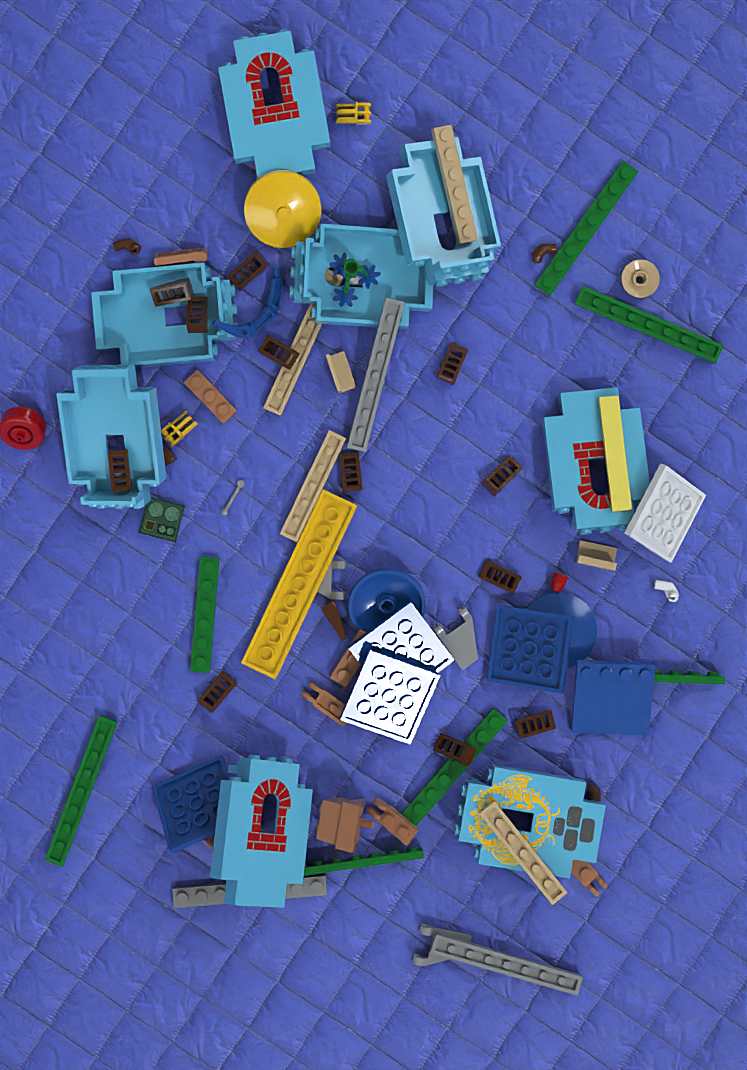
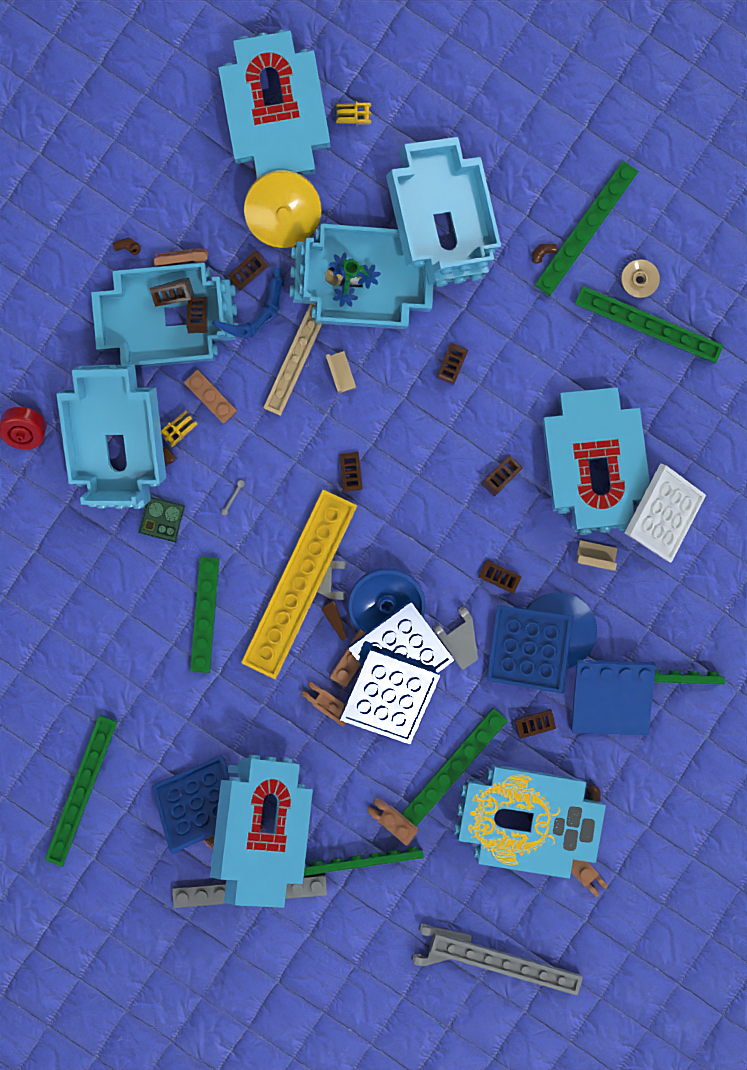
(120, 486): reddish brown slope -> none
(205, 704): reddish brown slope -> none
(266, 346): reddish brown slope -> none
(313, 486): tan plate -> none
(342, 822): nougat piece -> none
(375, 374): light grey plate -> none
(454, 184): tan plate -> none
(464, 755): reddish brown slope -> none
(523, 852): tan plate -> none
(558, 582): red hose -> none
(615, 453): light yellow tile -> none
(668, 588): white arm -> none

